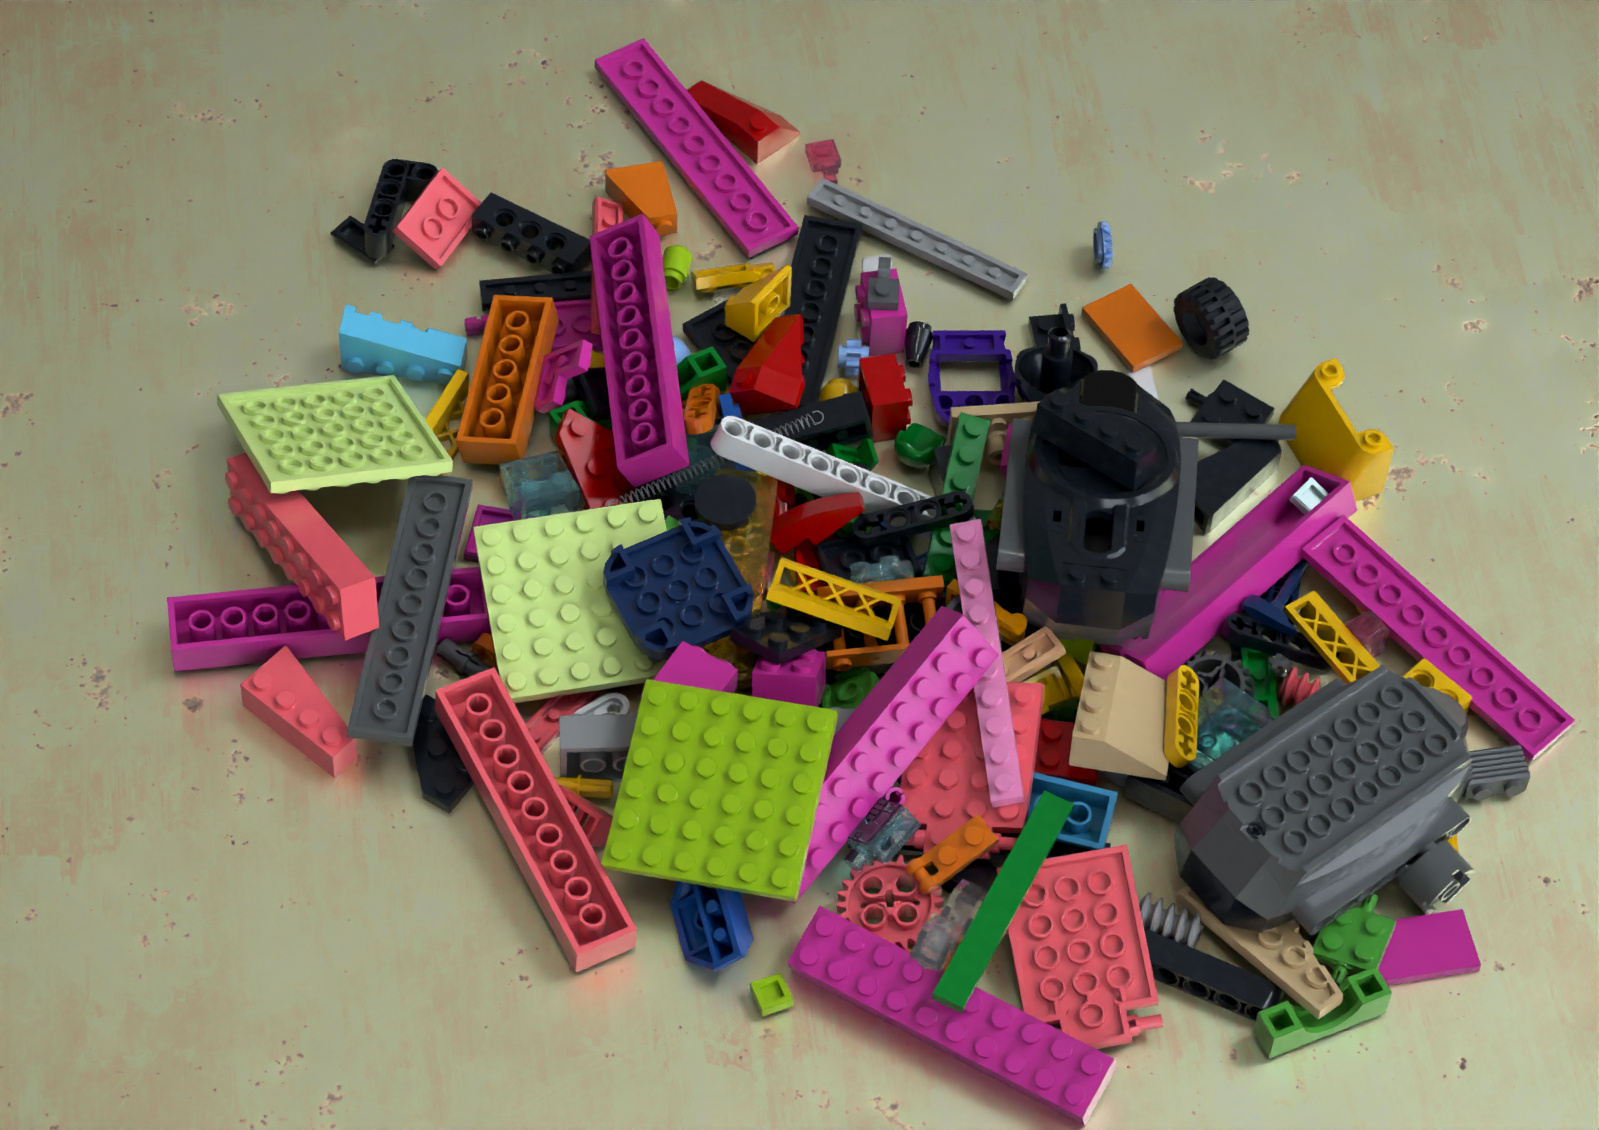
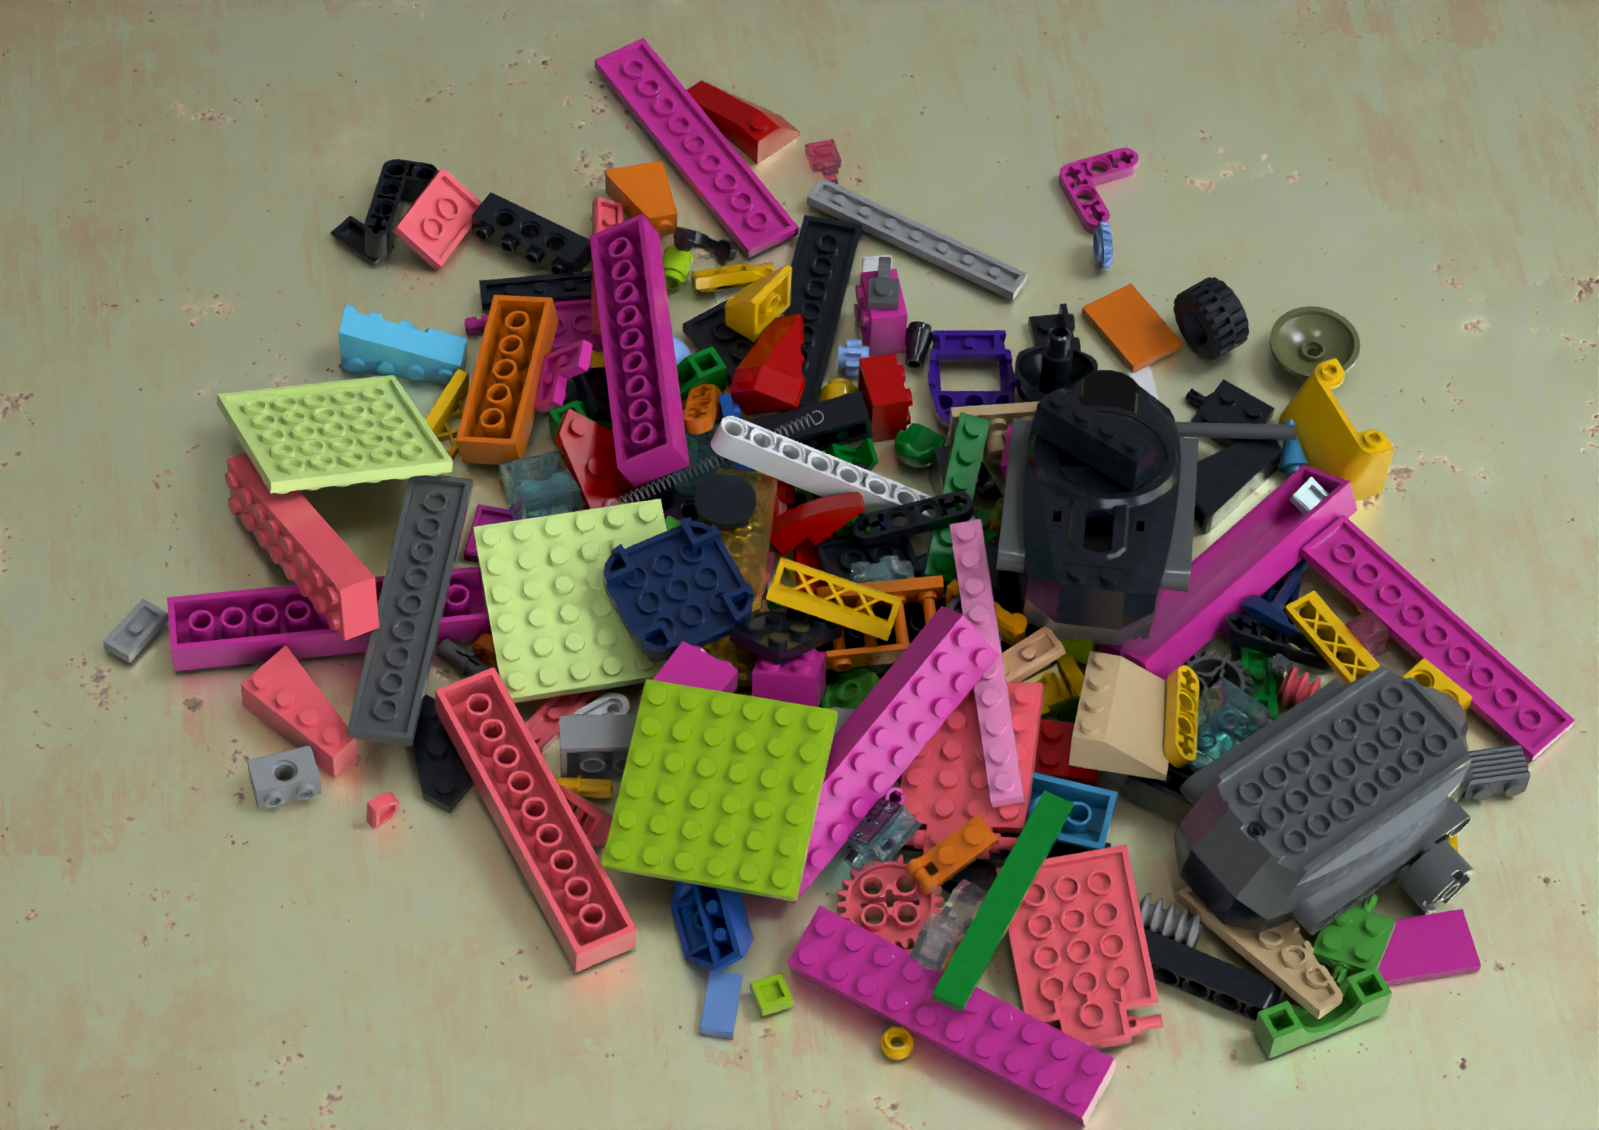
(136, 630): none -> light grey plate
(293, 764): none -> light grey brick
(381, 809): none -> coral tile
(685, 239): none -> black piece
(721, 1004): none -> medium blue tile
(898, 1035): none -> yellow plate
(986, 486): none -> black plate
(1088, 180): none -> dark pink beam
(1292, 454): none -> dark azure cone
(1313, 336): none -> olive dish

